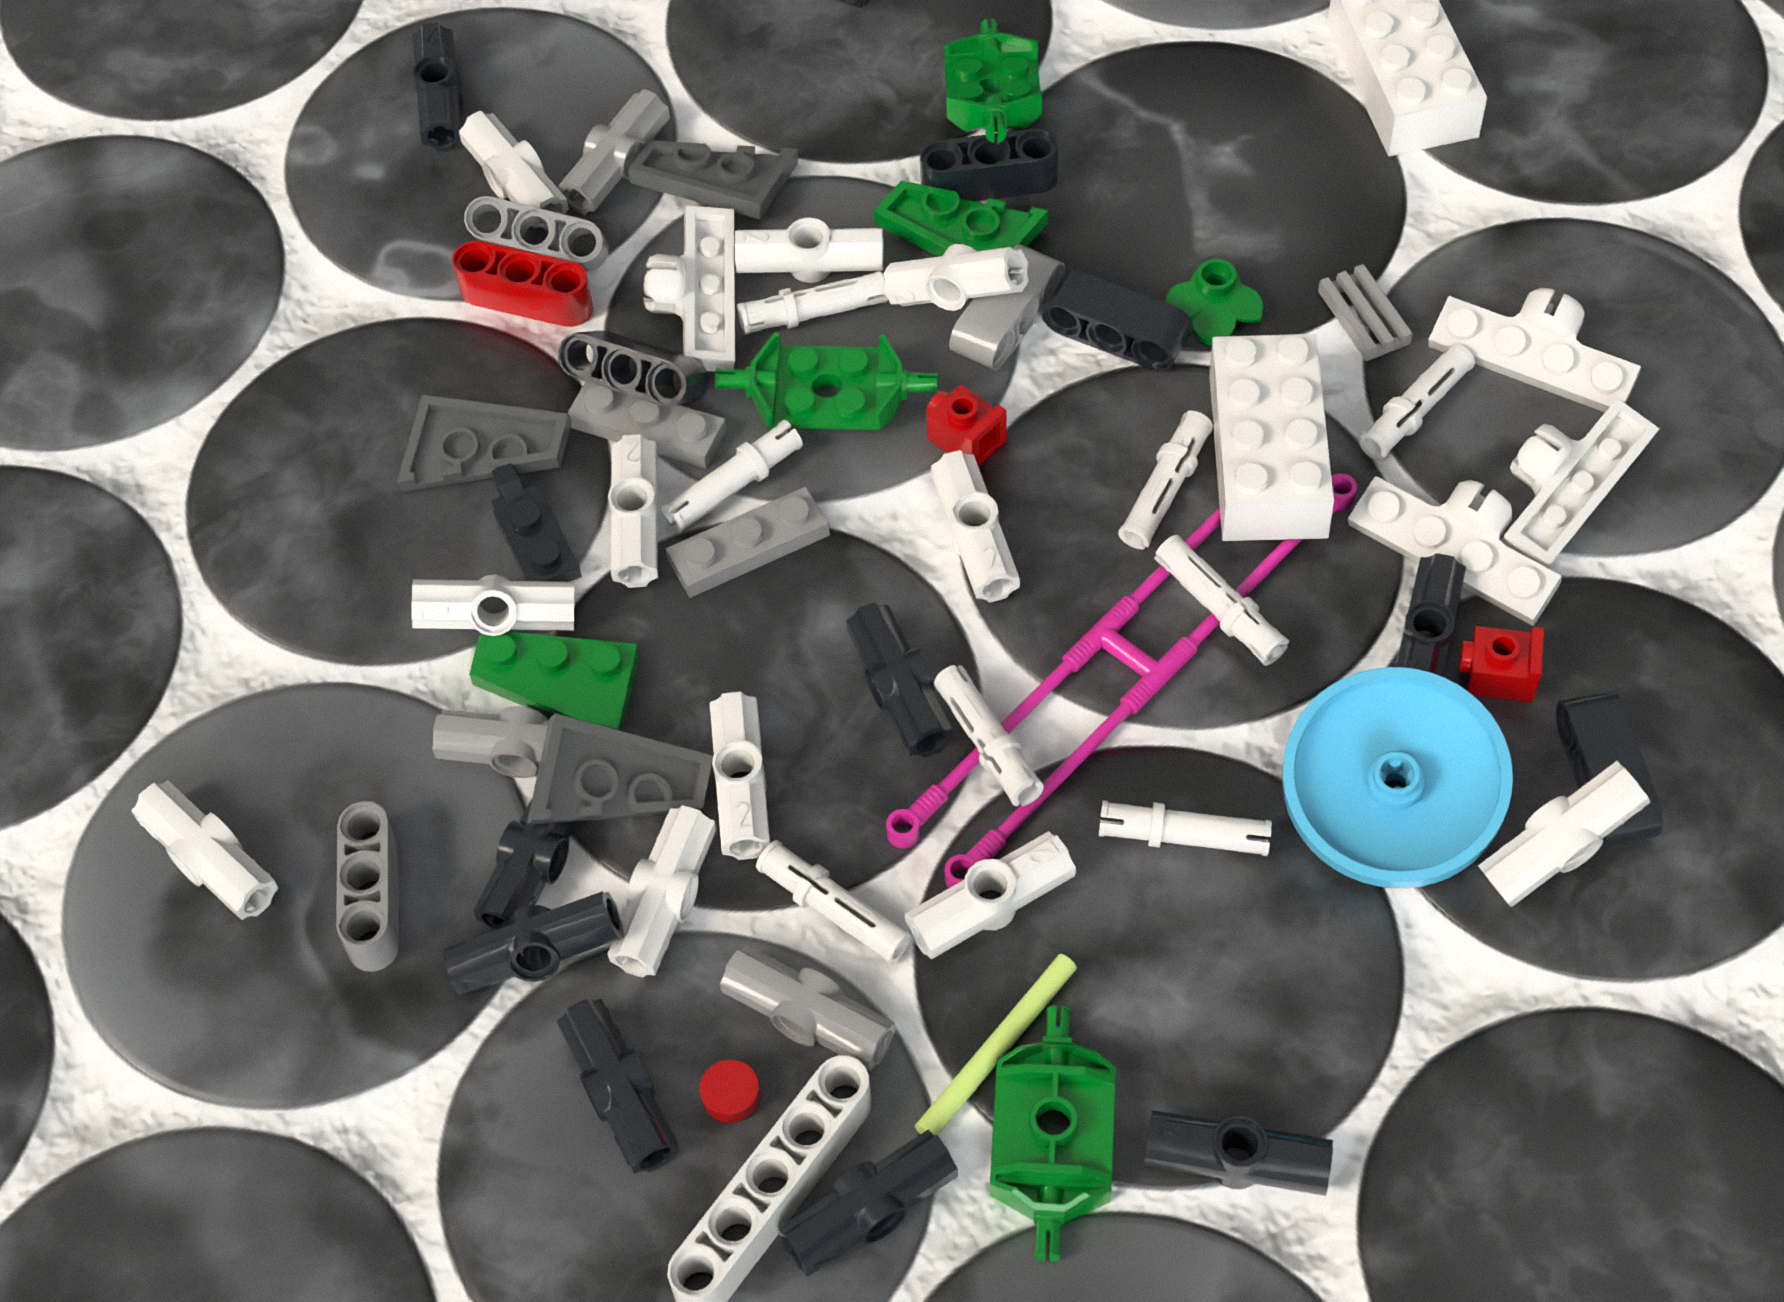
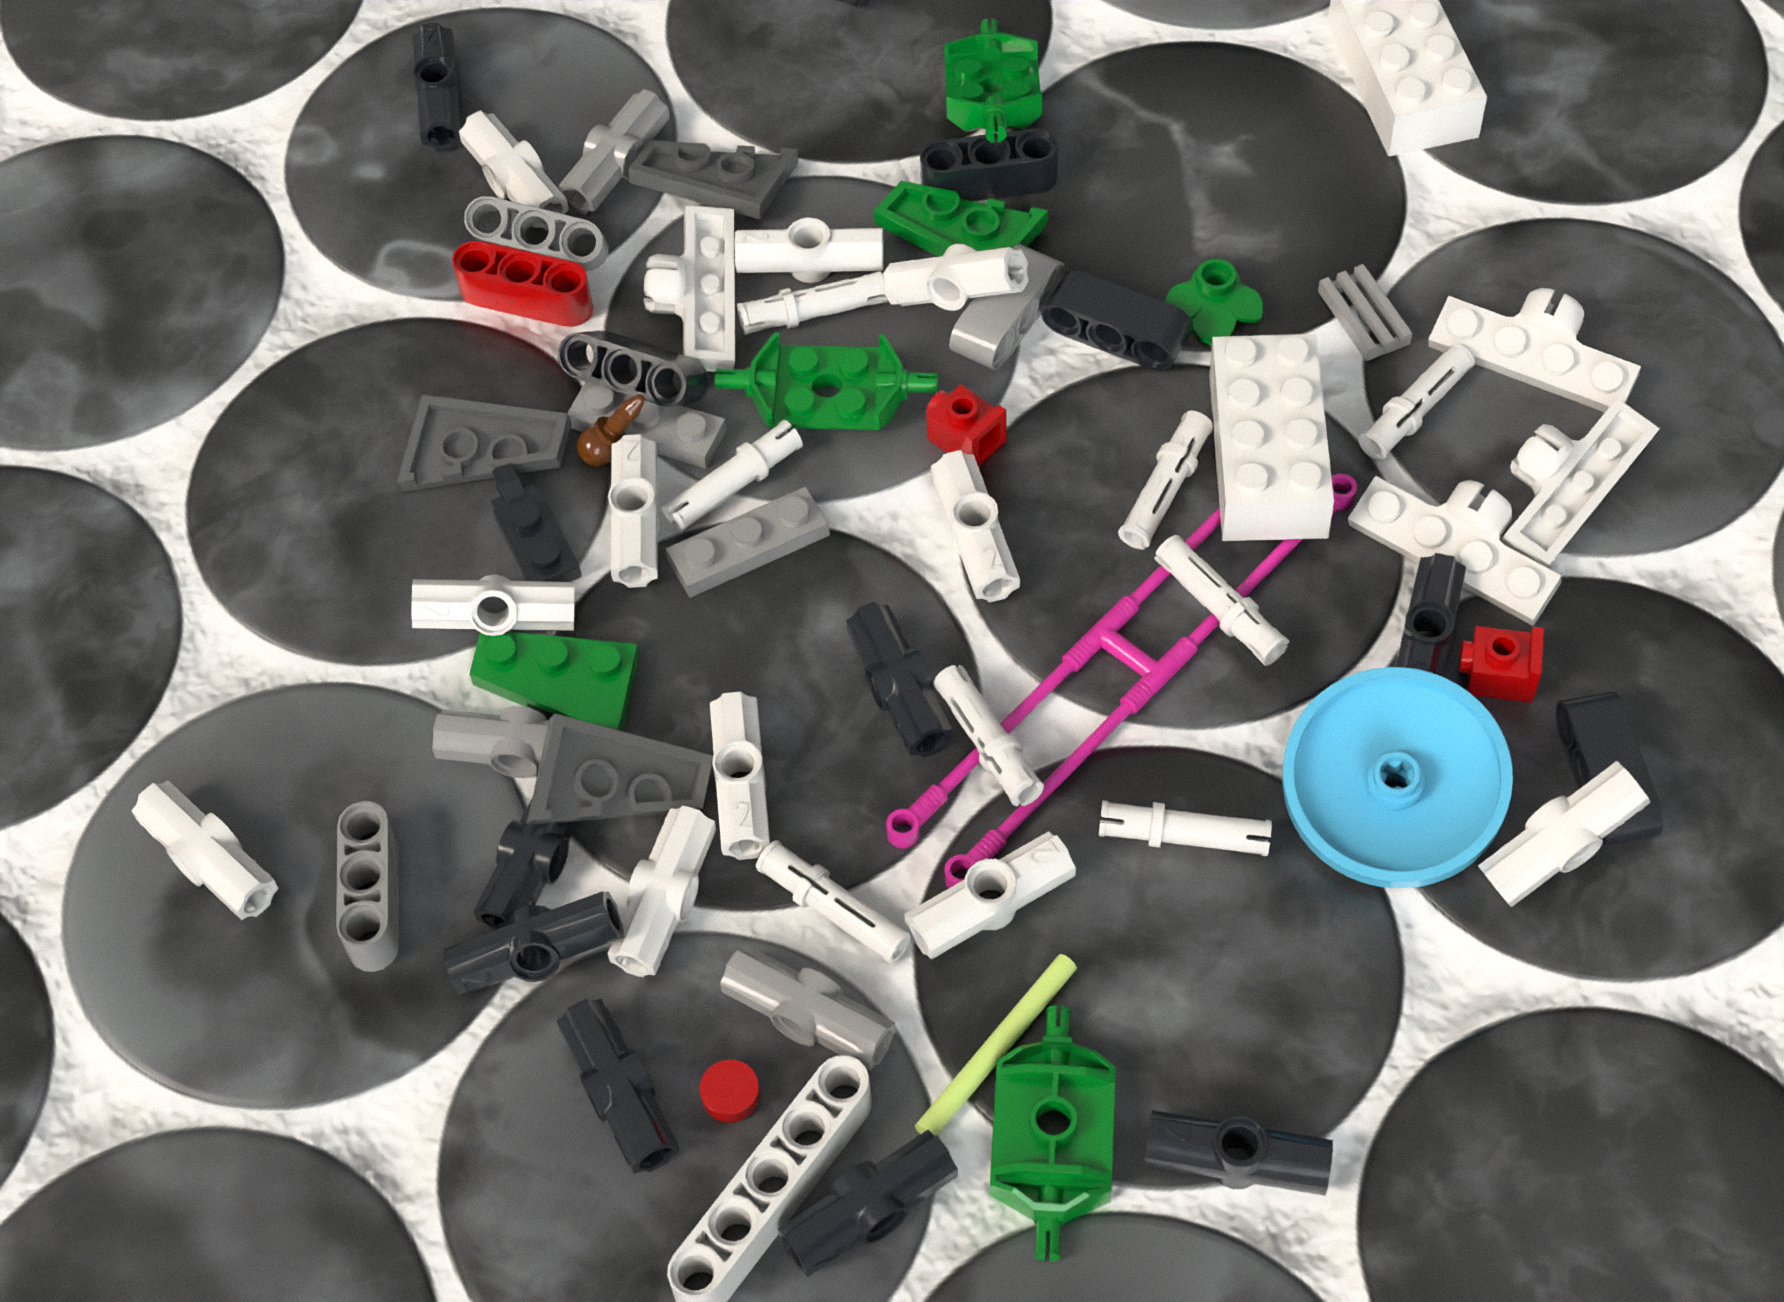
(596, 441): none -> reddish brown bar

